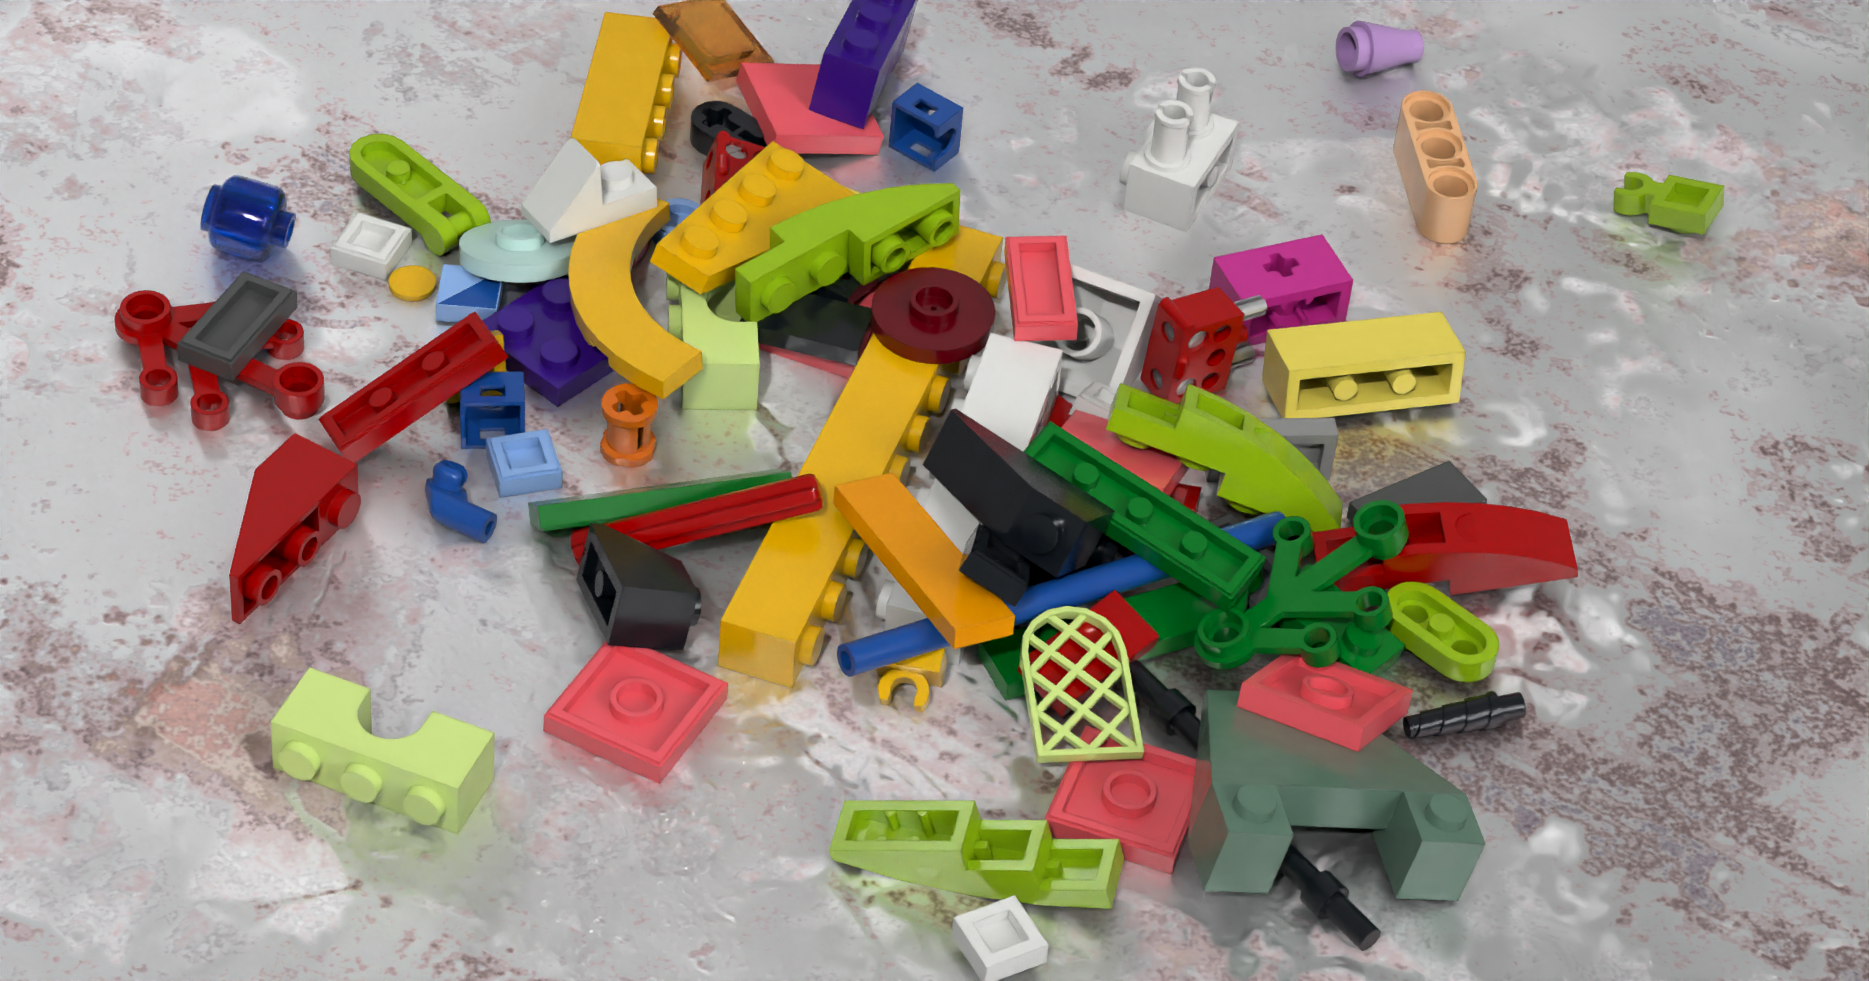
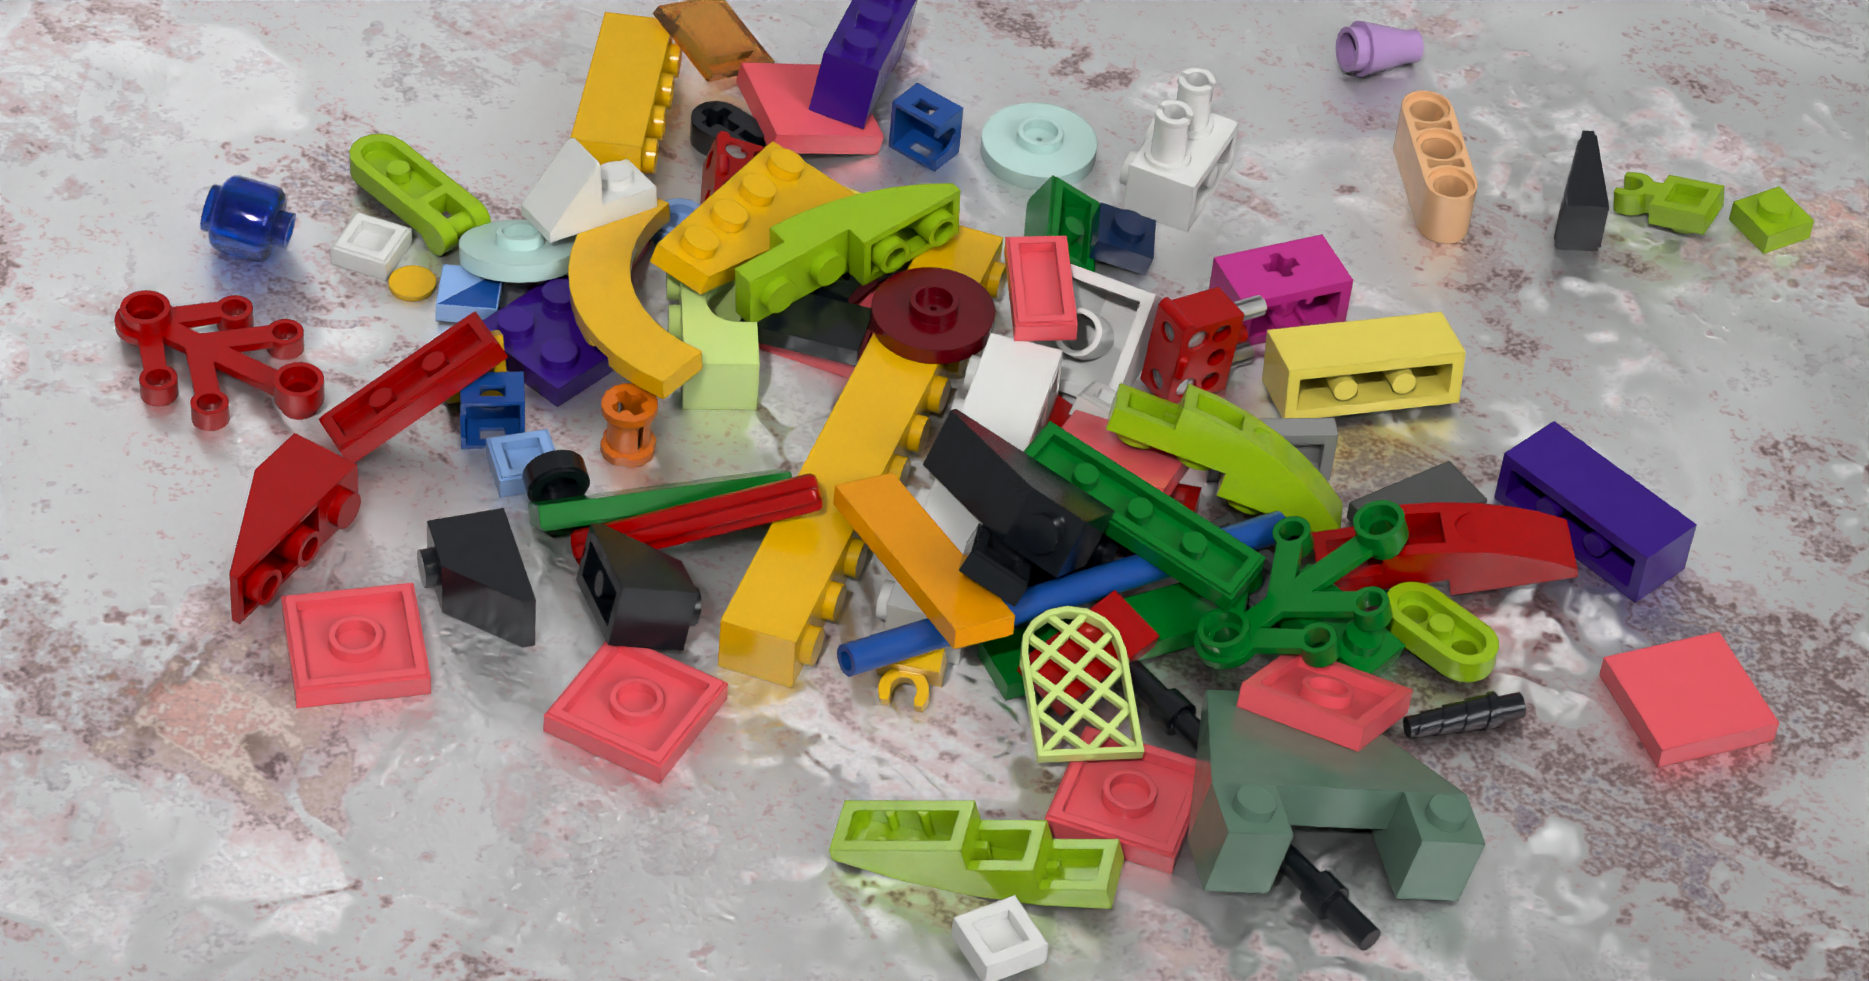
(237, 326): dark grey tile -> none
(355, 645): none -> coral tile
(428, 776): yellowish green arch -> none
(450, 505): blue arm -> none
(480, 574): none -> black slope
(555, 476): none -> black tile
(1035, 141): none -> light aqua piece
(1063, 211): none -> green slope
(1122, 238): none -> dark blue plate
(1584, 200): none -> black slope
(1612, 519): none -> dark purple brick
(1688, 699): none -> coral tile
(1771, 219): none -> lime plate

